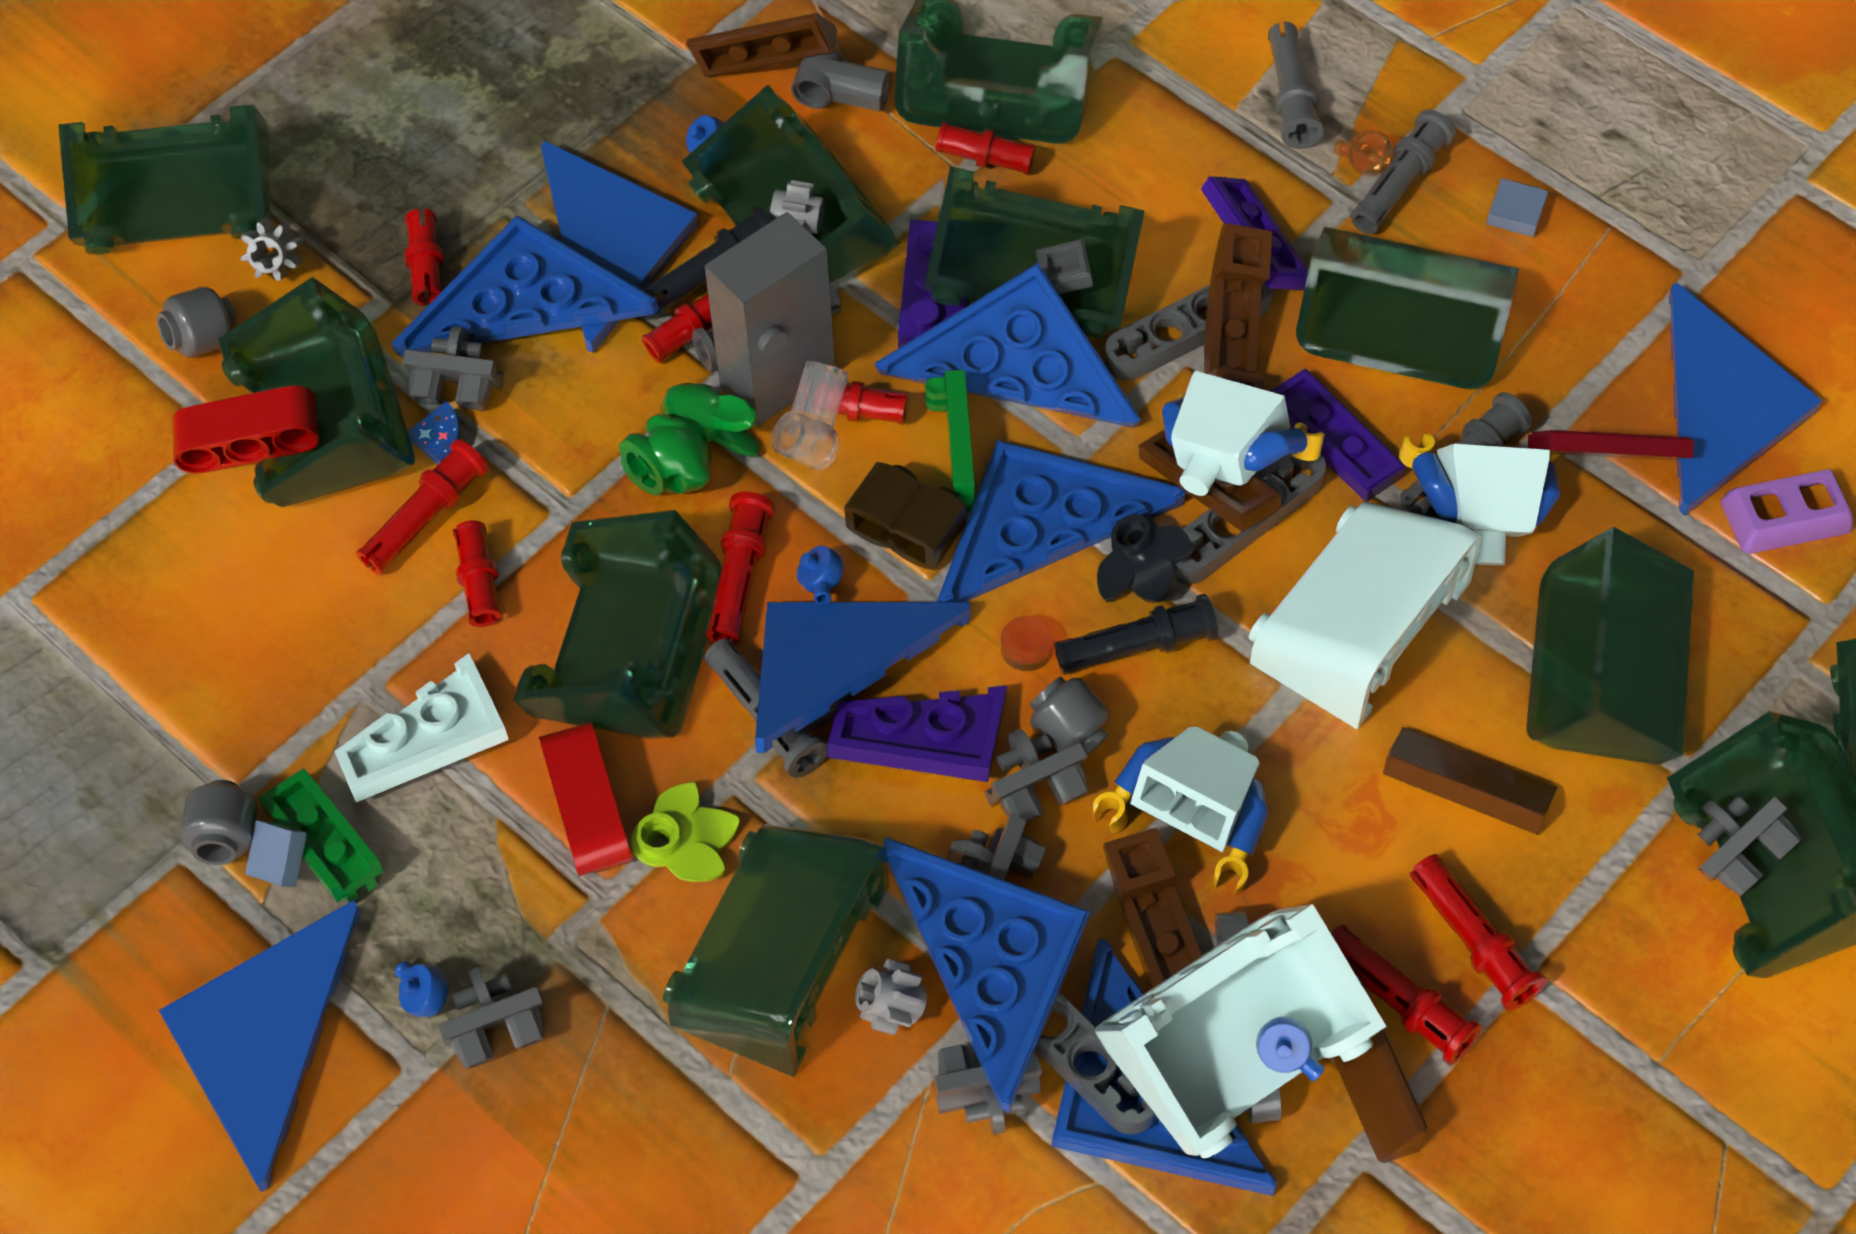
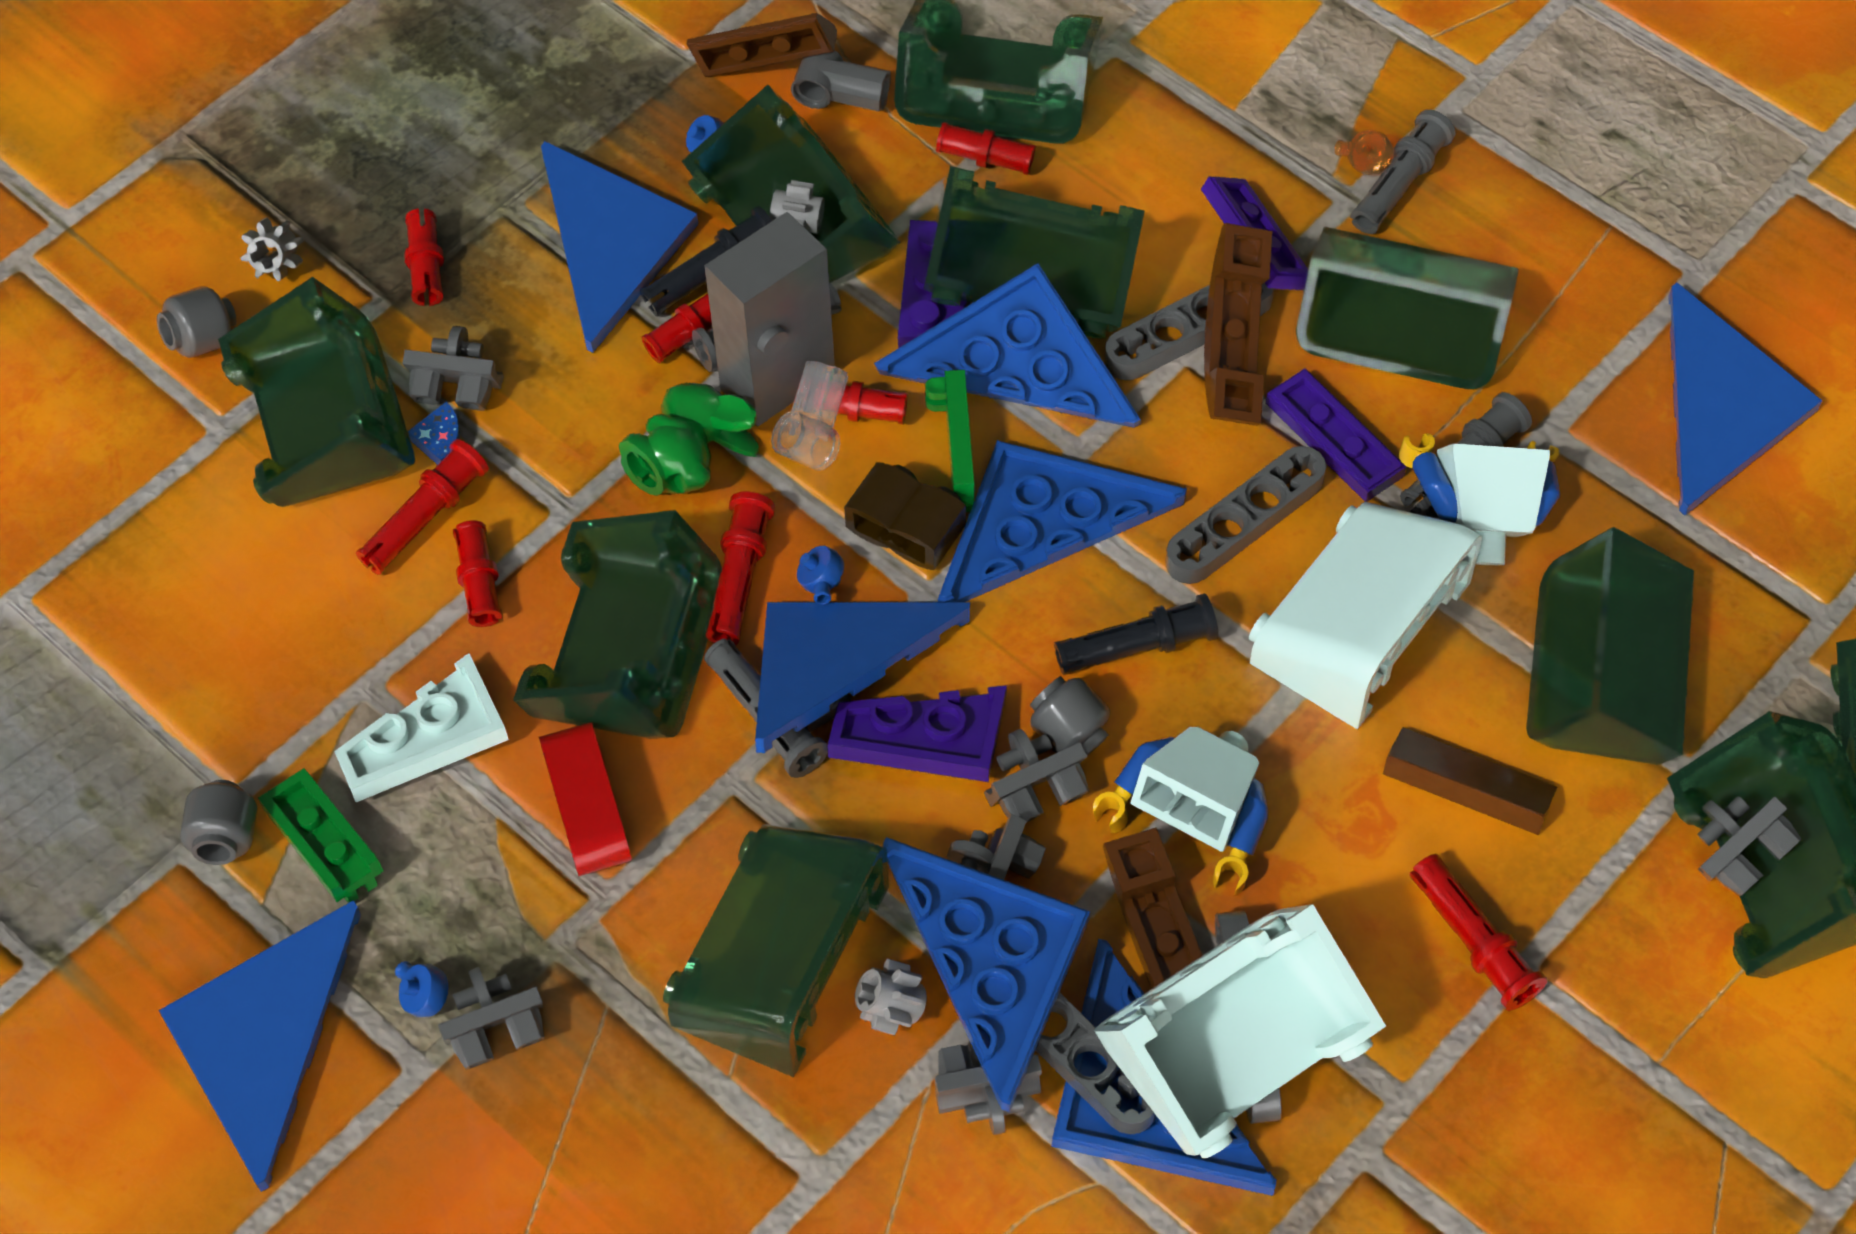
(165, 180): clear green windscreen -> none
(245, 429): red beam -> none
(276, 853): sand blue tile -> none
(525, 288): blue tile -> none
(692, 833): lime plate -> none
(1027, 643): clear orange tile -> none
(1066, 266): dark grey tile -> none
(1142, 559): black plate -> none
(1231, 432): light aqua torso -> none
(1236, 504): reddish brown tile -> none
(1286, 1047): piece -> none
(1296, 99): dark grey pin -> none
(1383, 1100): reddish brown slope -> none
(1421, 1009): red pin -> none
(1517, 207): sand blue tile -> none
(1612, 444): dark red tile -> none
(1800, 522): medium lavender piece -> none

